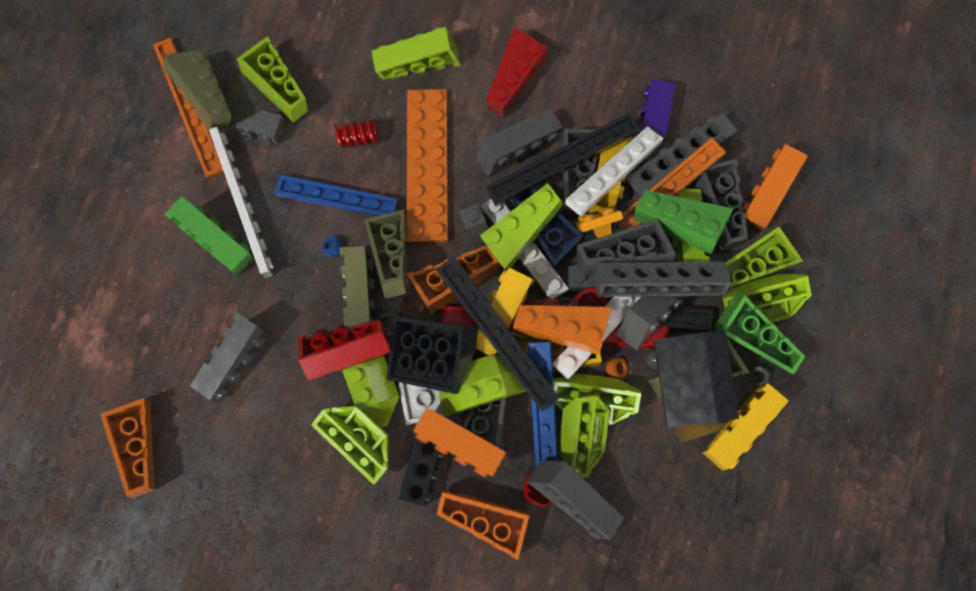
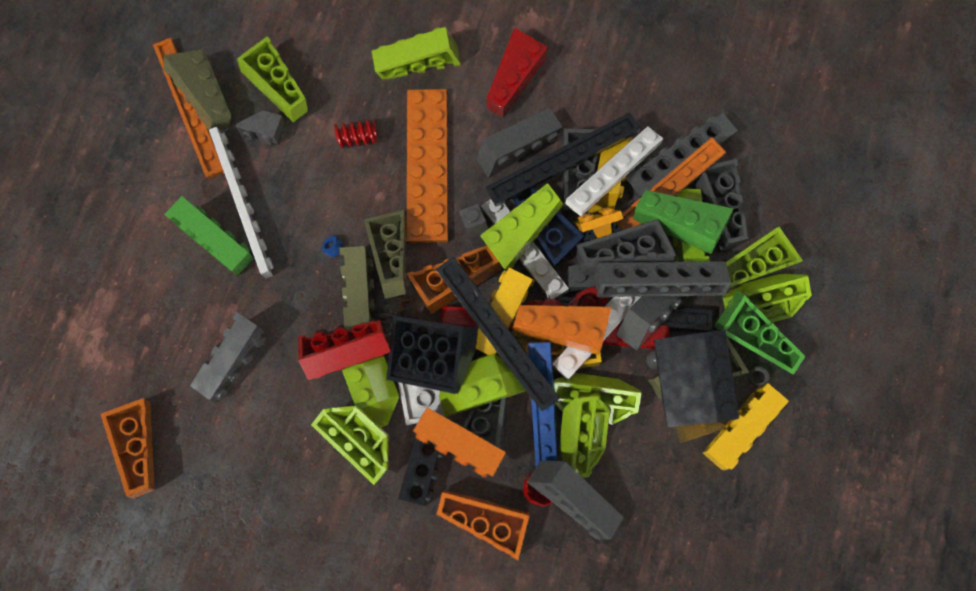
(335, 196): blue plate -> none
(611, 368): orange piece -> none
(657, 107): dark purple brick -> none
(774, 186): orange wedge -> none

